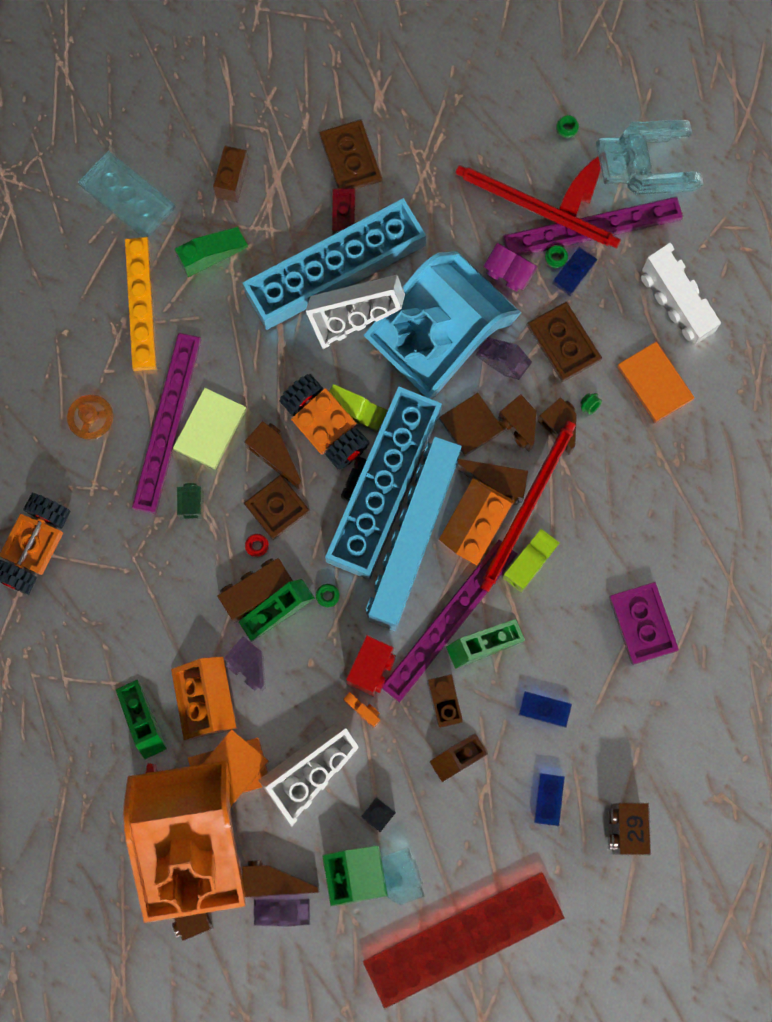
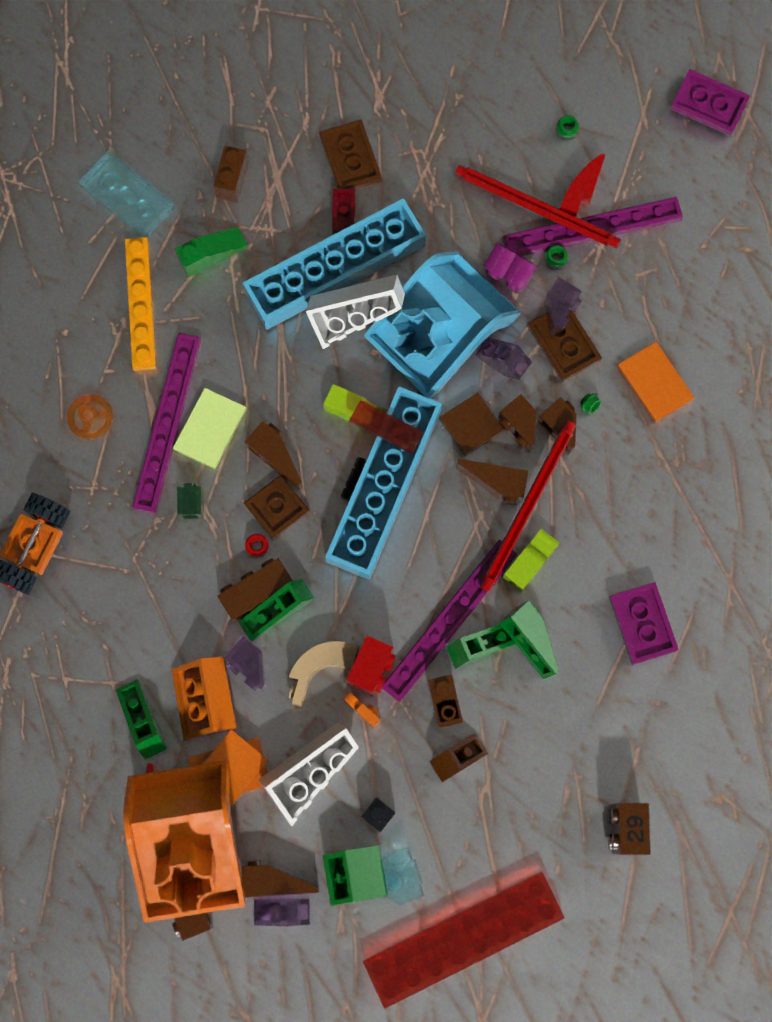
(323, 655): none -> tan arch
(324, 421): plate -> none
(327, 588): green plate -> none
(386, 427): none -> clear red tile
(416, 529): medium azure brick -> none
(476, 521): orange slope -> none
(530, 635): none -> slope
(545, 709): clear blue plate -> none
(549, 799): clear blue plate -> none
(560, 302): none -> clear purple slope
(574, 271): clear blue plate -> none
(628, 158): clear light blue plate -> none
(679, 295): white wedge -> none
(710, 102): none -> magenta plate

